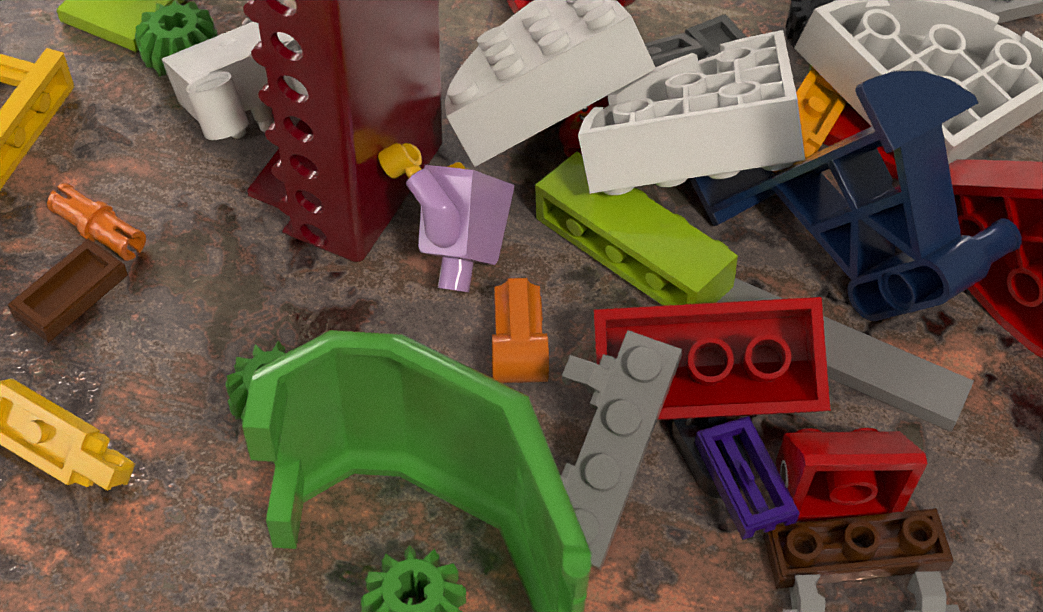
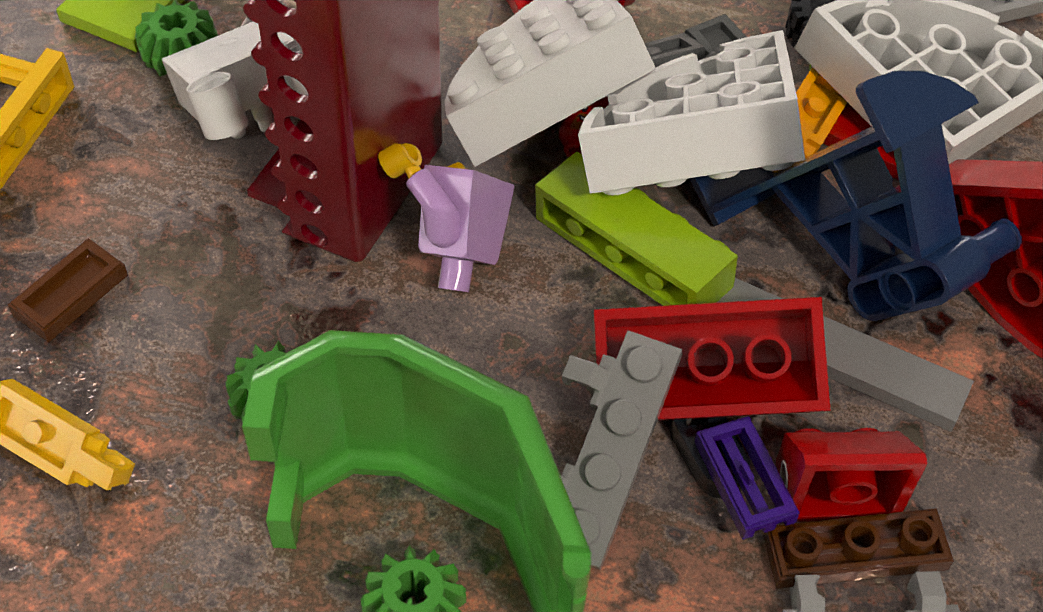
(96, 221): orange pin -> none
(519, 344): orange piece -> none

